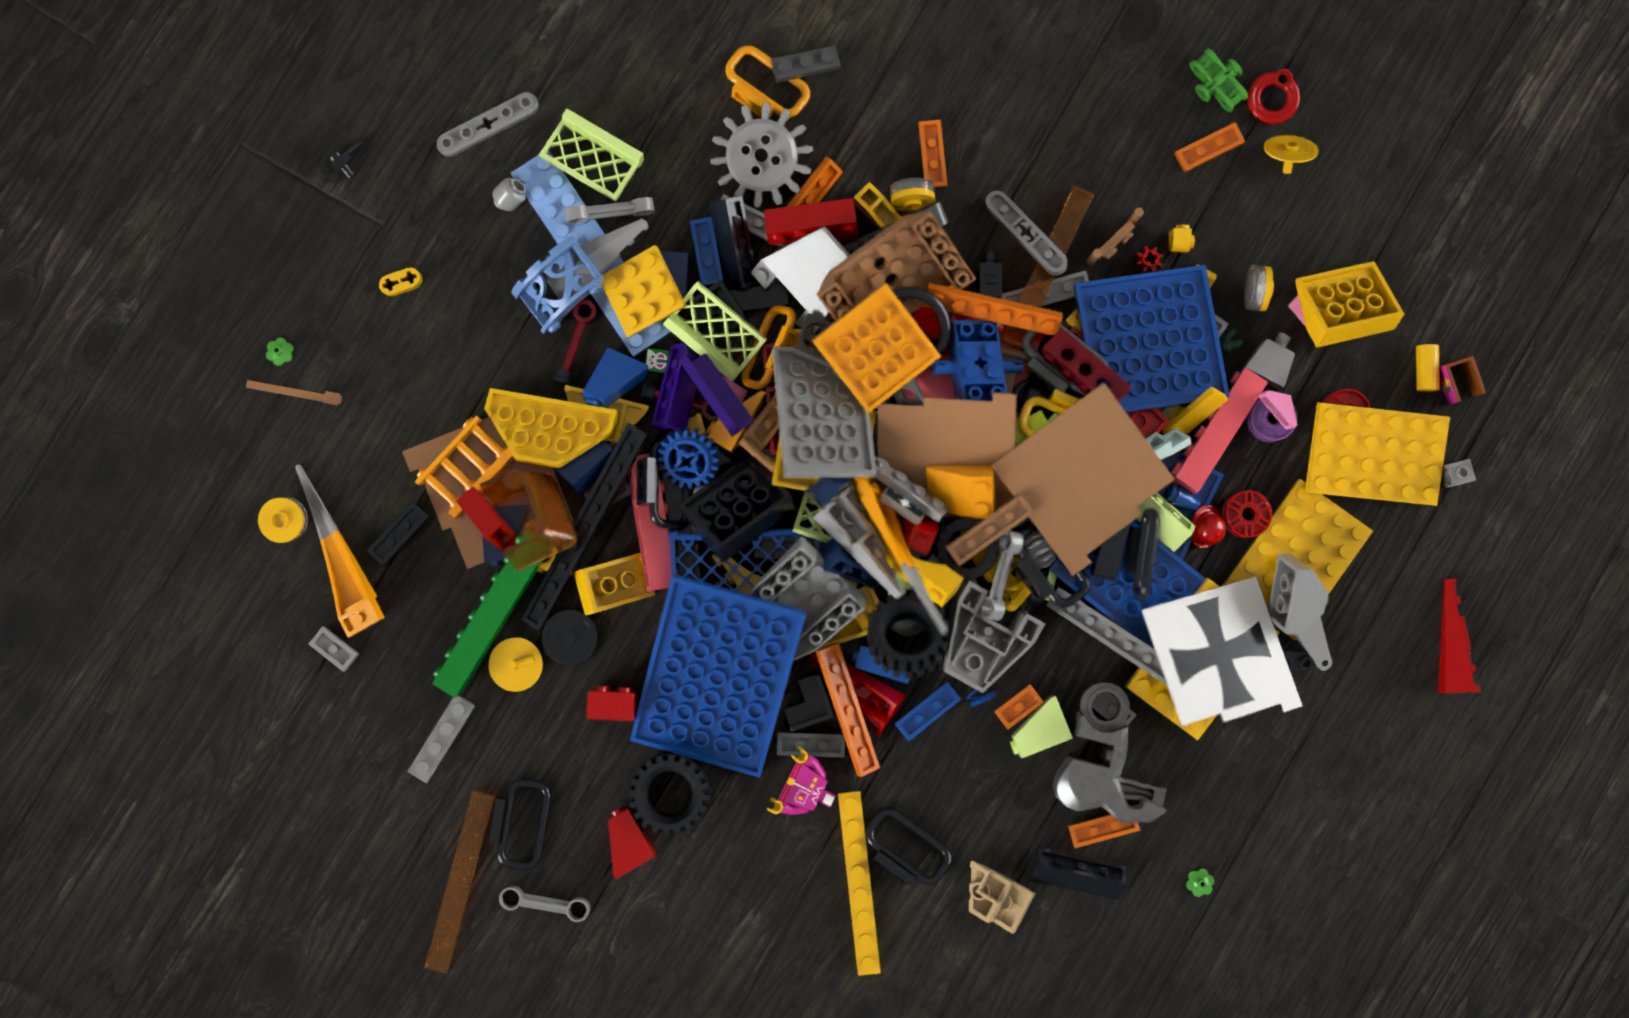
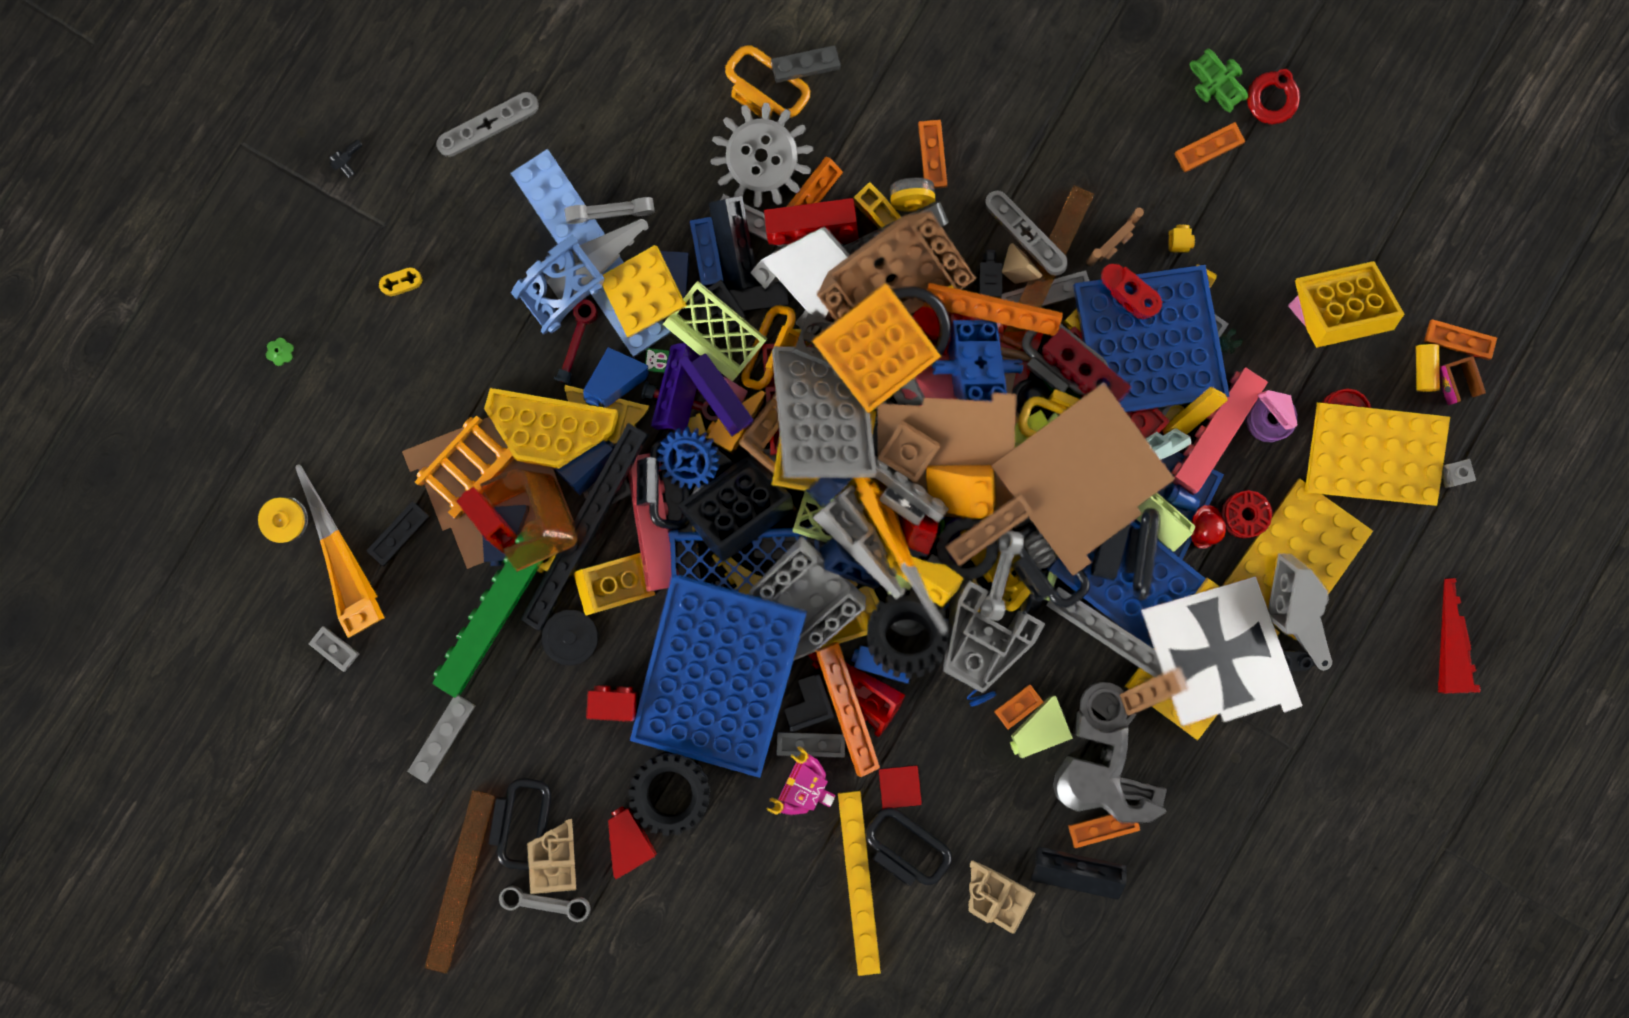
(328, 397): medium nougat piece -> none
(509, 194): light grey head -> none
(515, 664): yellow shield -> none
(552, 861): none -> tan slope
(602, 139): yellowish green fence -> none
(900, 787): none -> red sticker
(909, 451): none -> medium nougat plate
(927, 711): blue plate -> none
(1019, 266): none -> tan slope
(1115, 279): none -> red piece
(1151, 254): red gear -> none
(1154, 691): none -> medium nougat plate
(1195, 881): bright green plant -> none
(1258, 288): clear piece -> none
(1272, 361): light grey torso -> none
(1290, 150): yellow shield -> none
(1460, 339): none -> orange plate

